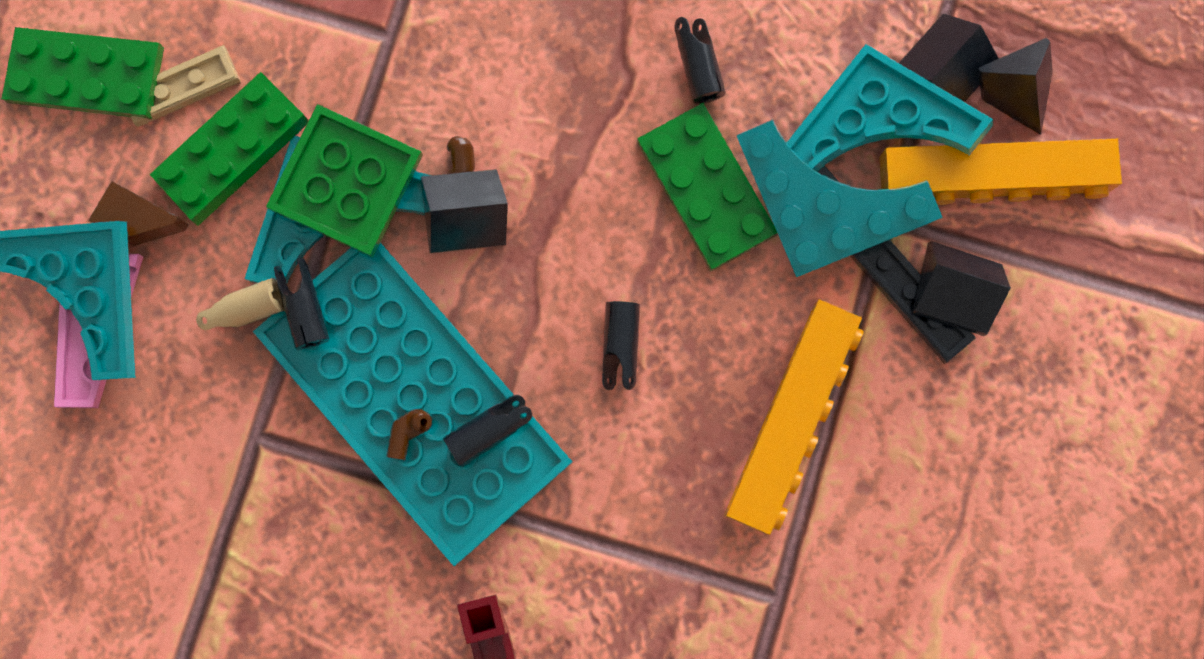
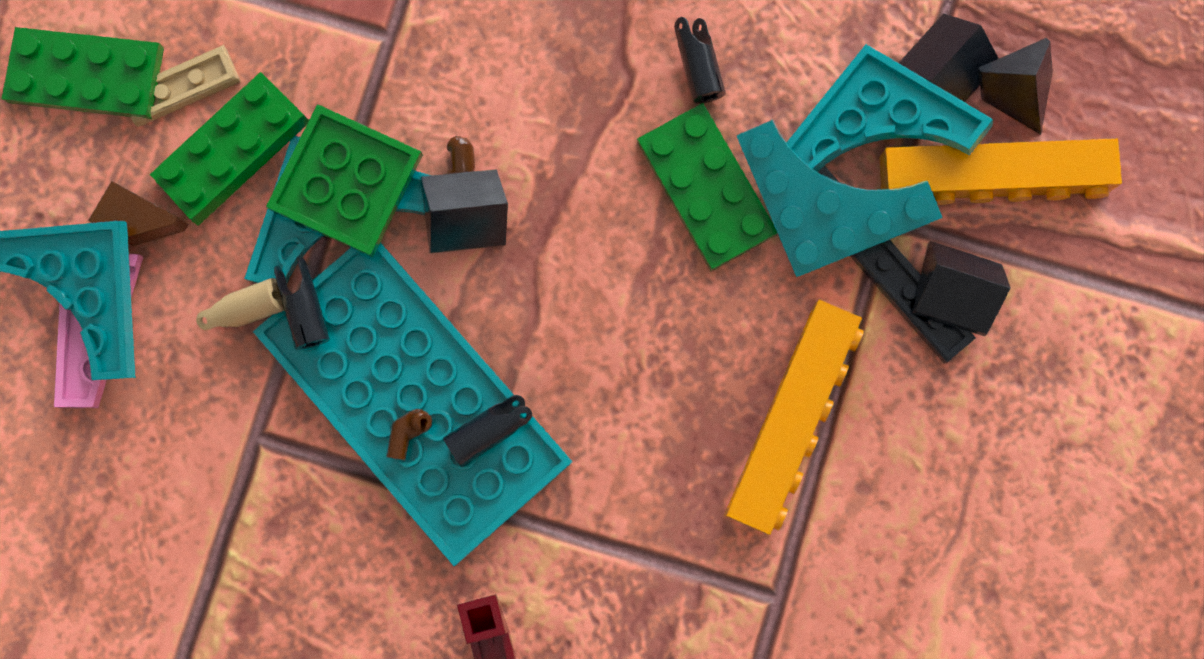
(620, 343): black piece -> none

